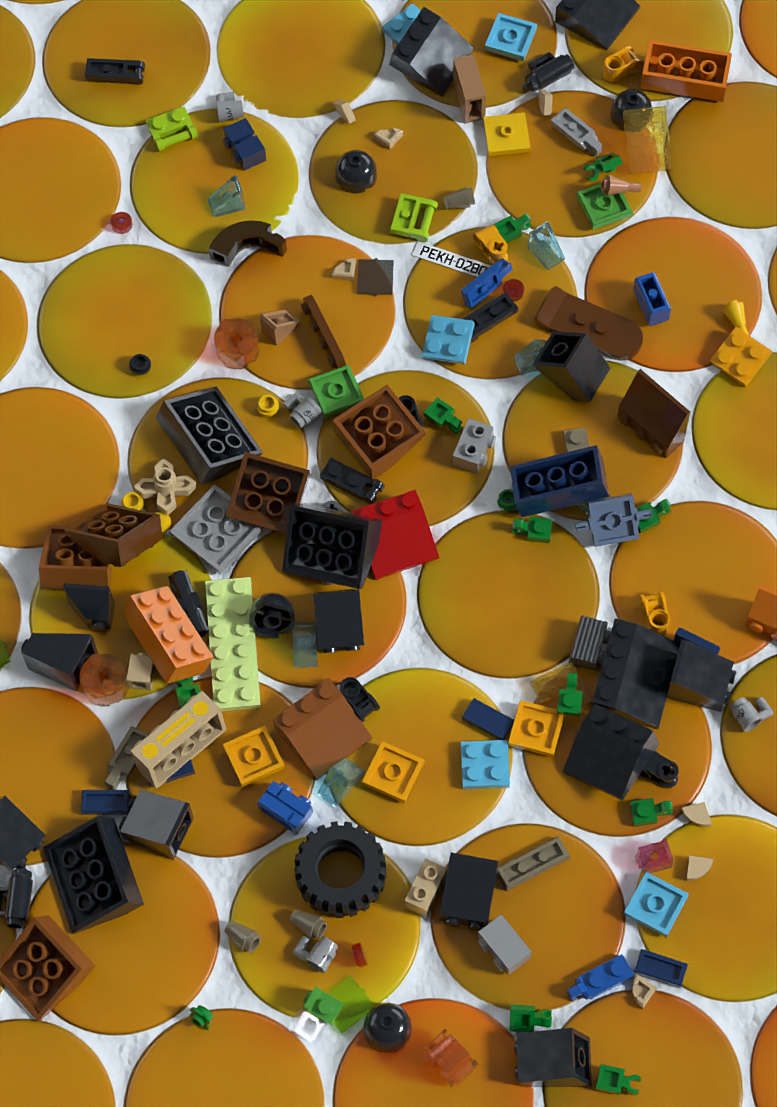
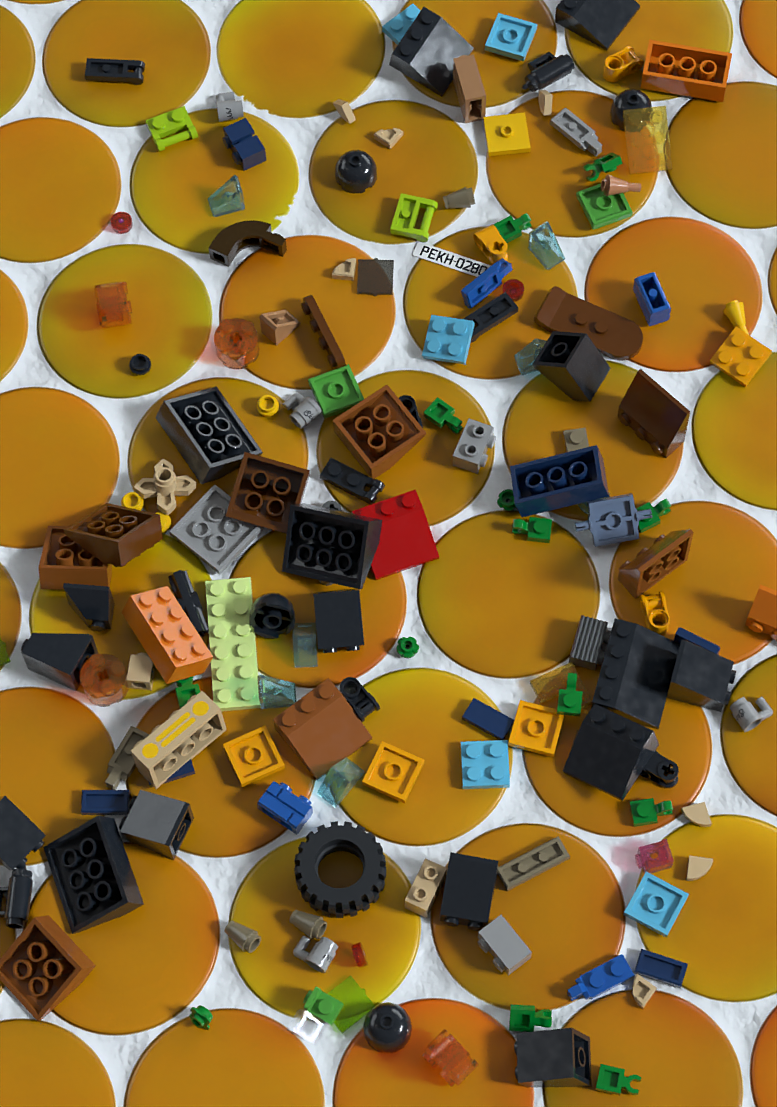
(112, 304): none -> clear orange brick
(275, 692): none -> clear light blue slope
(410, 652): none -> green plate
(655, 562): none -> dark orange slope

